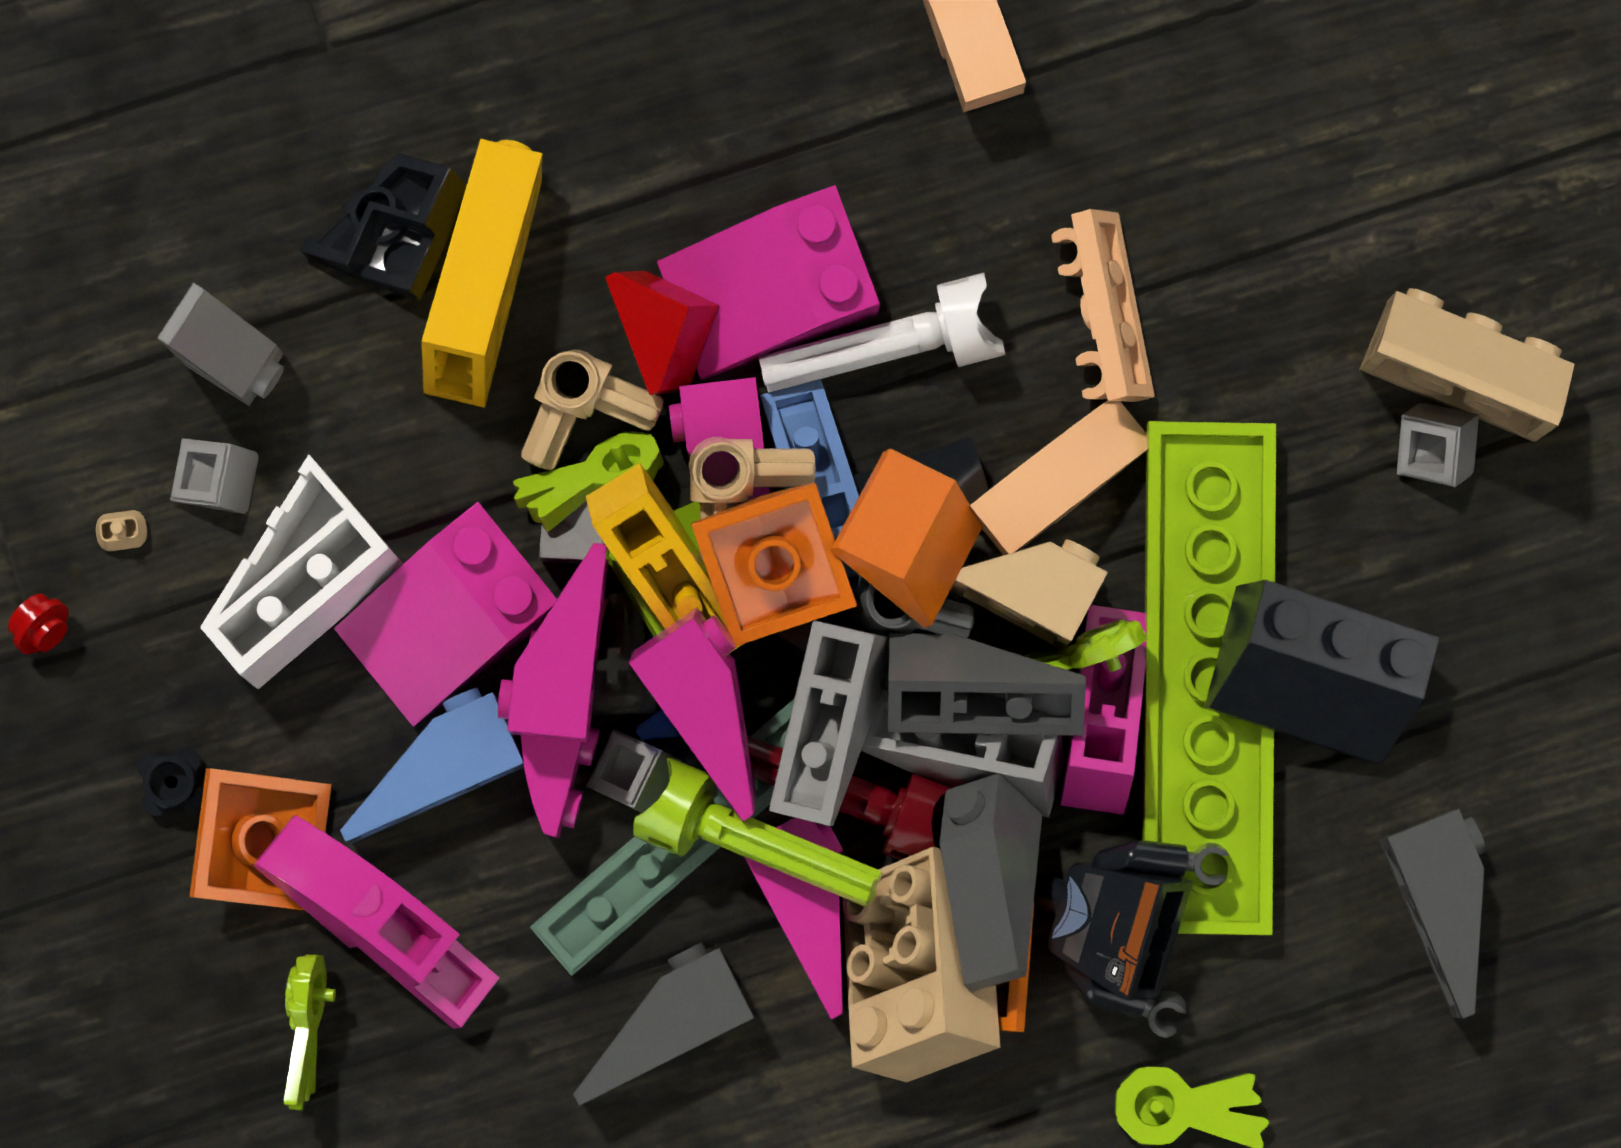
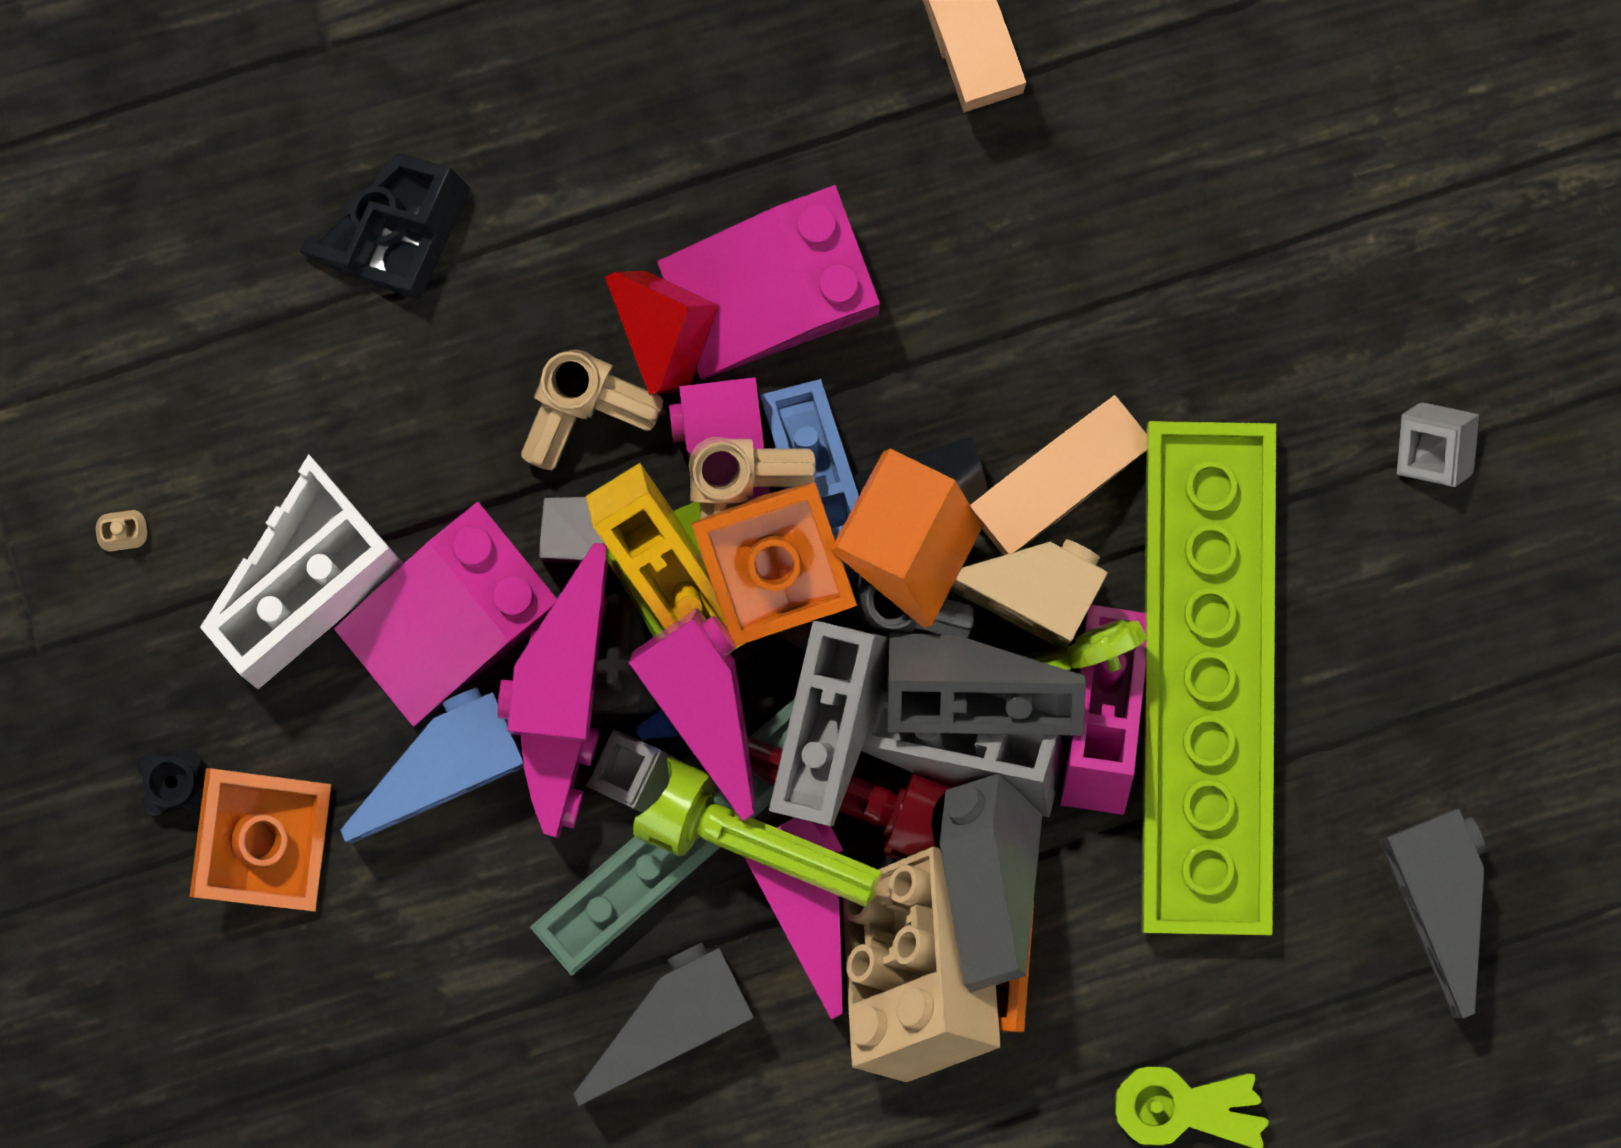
(38, 624): red plate -> none
(214, 475): light grey slope -> none
(222, 347): light grey slope -> none
(304, 1006): lime piece -> none
(378, 918): dark pink slope -> none
(480, 272): yellow slope -> none
(561, 491): lime piece -> none
(952, 324): white piece -> none
(1108, 306): light nougat plate -> none
(1121, 924): black torso -> none
(1319, 670): black slope -> none
(1469, 364): tan slope -> none

